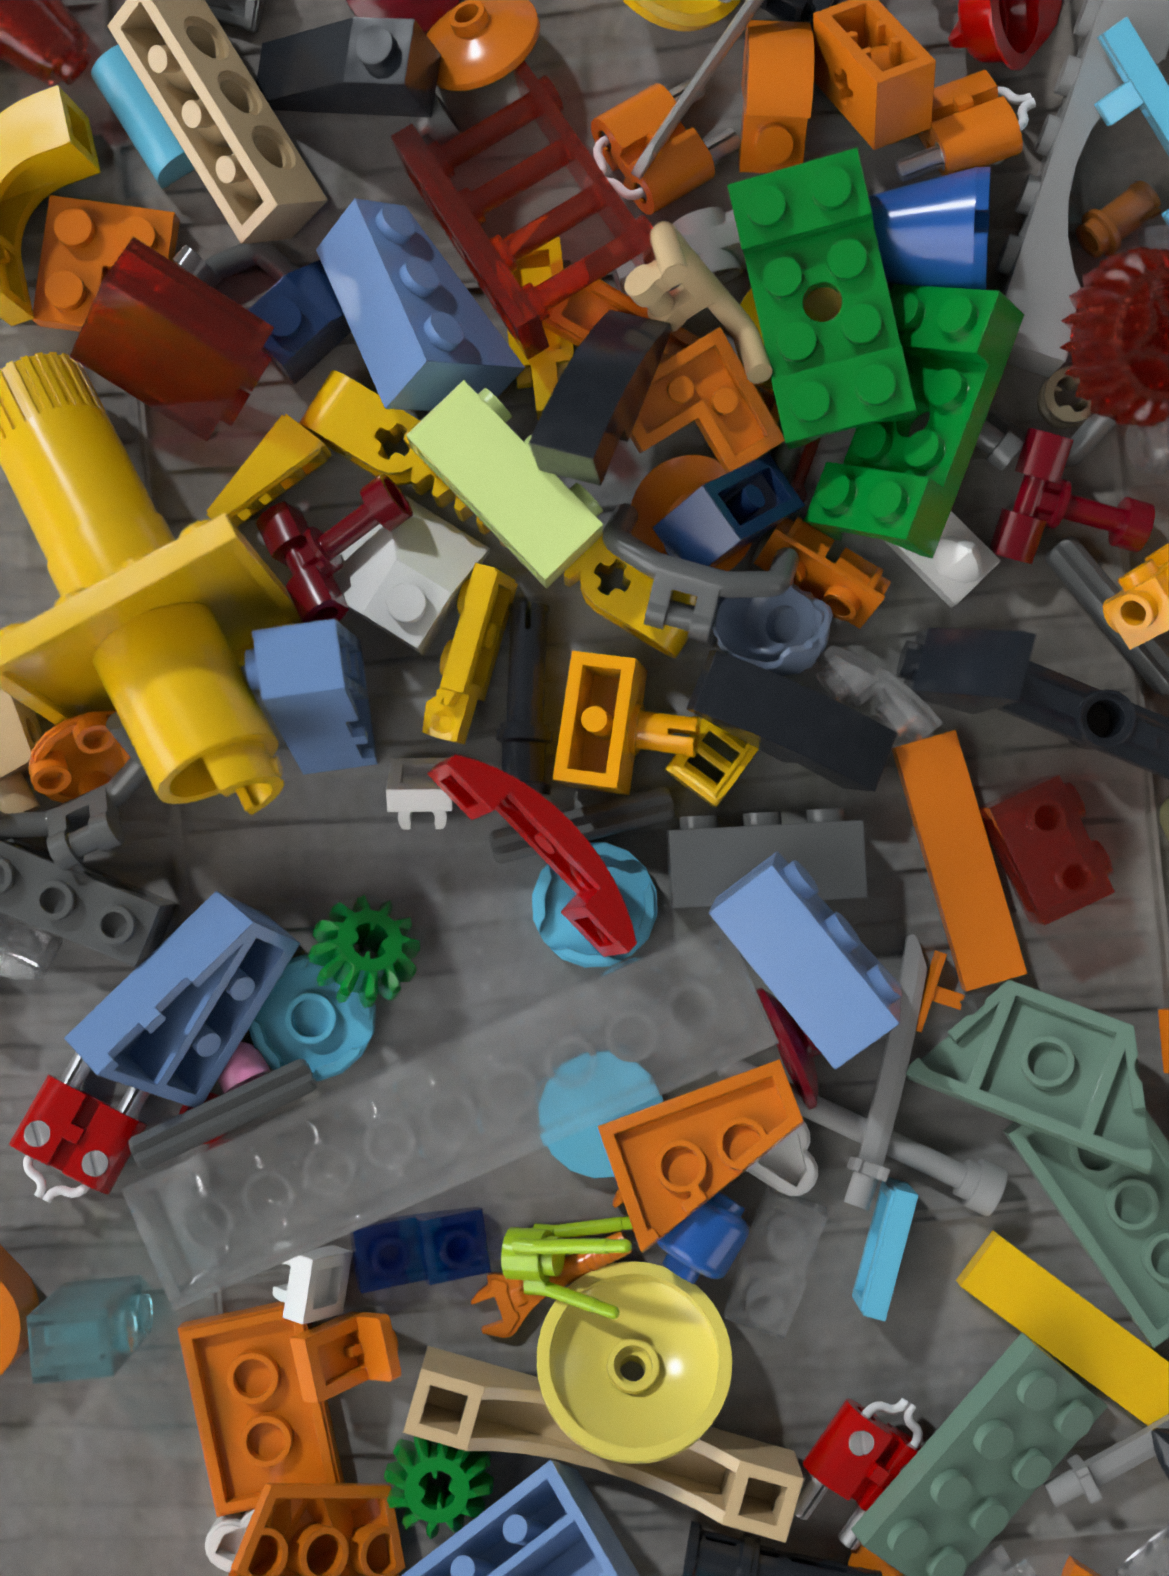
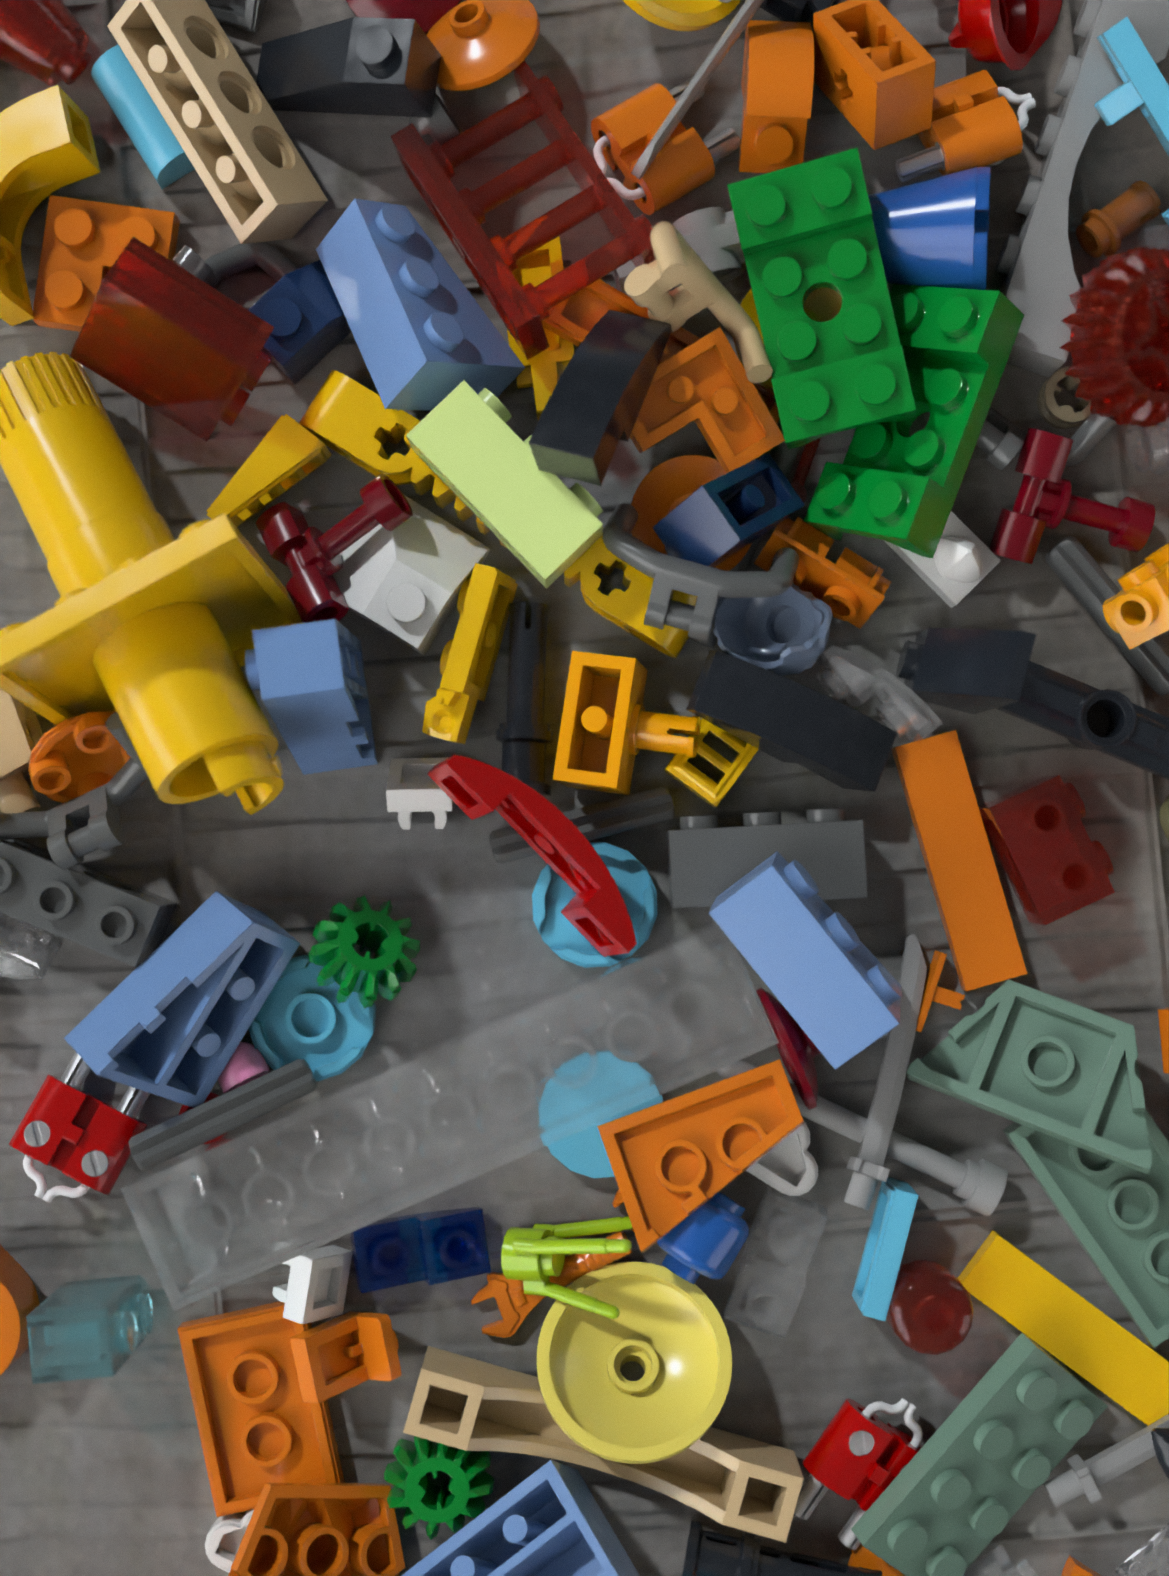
(929, 1308): none -> clear red head

